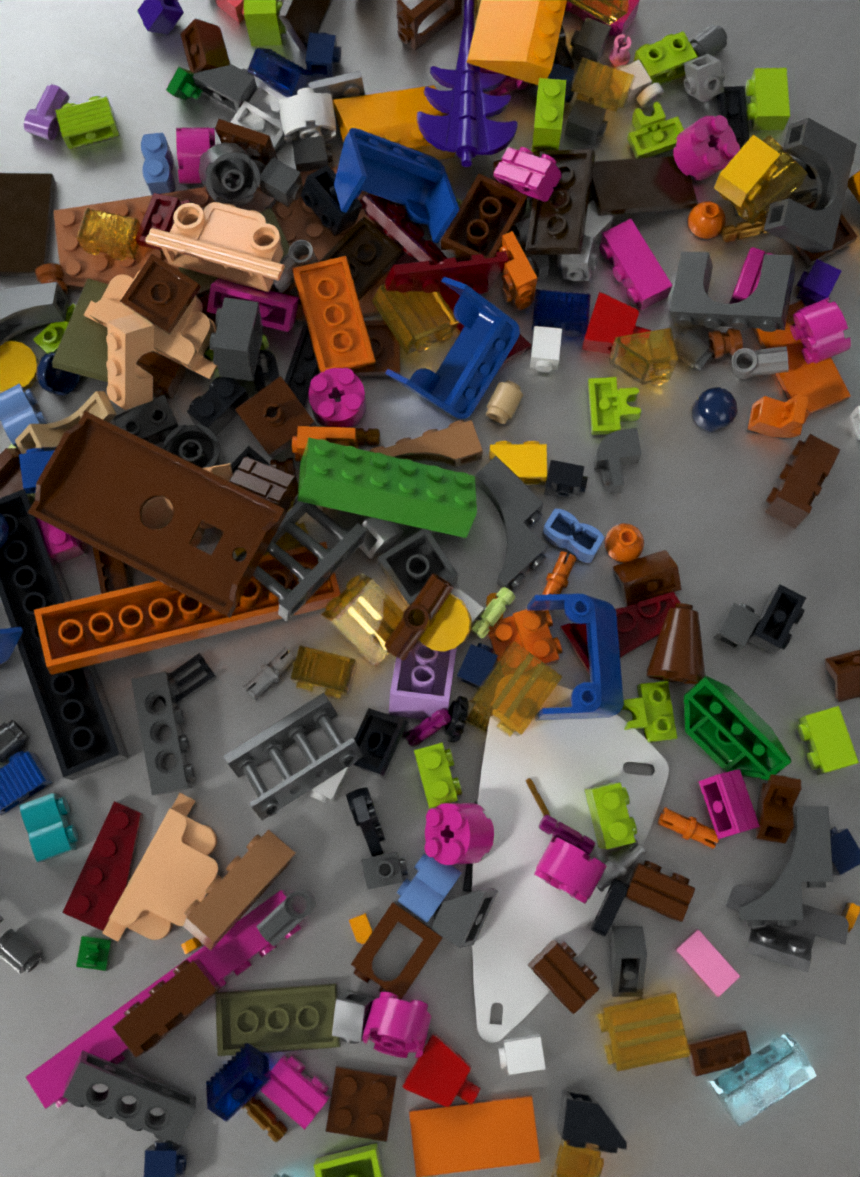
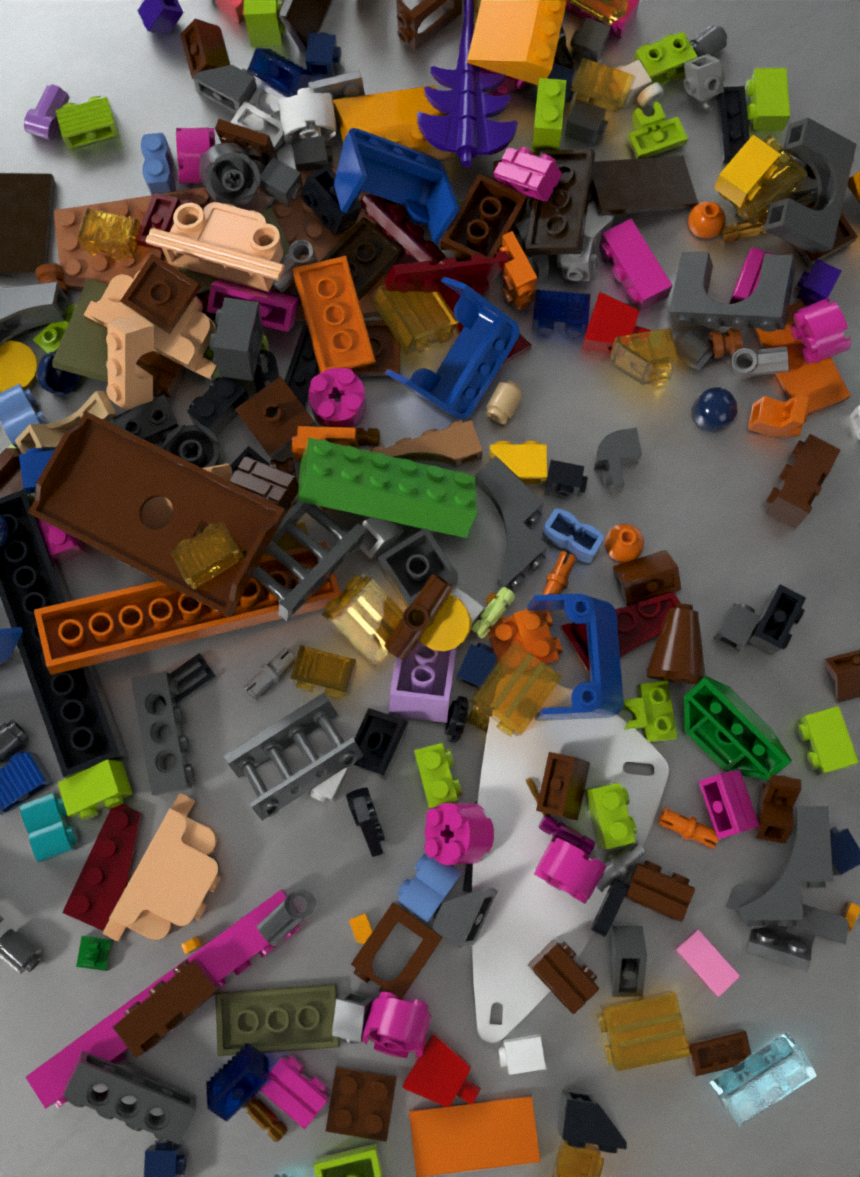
(95, 788): none -> lime piece
(111, 572): reddish brown plate -> none
(183, 85): green tile -> none
(207, 554): none -> clear yellow brick
(238, 890): medium nougat brick -> none
(384, 870): dark grey brick -> none
(428, 727): magenta axle -> none
(545, 348): white brick -> none
(563, 786): none -> reddish brown panel
(610, 405): lime plate -> none
(620, 53): bright pink pin -> none
(705, 147): dark pink brick -> none

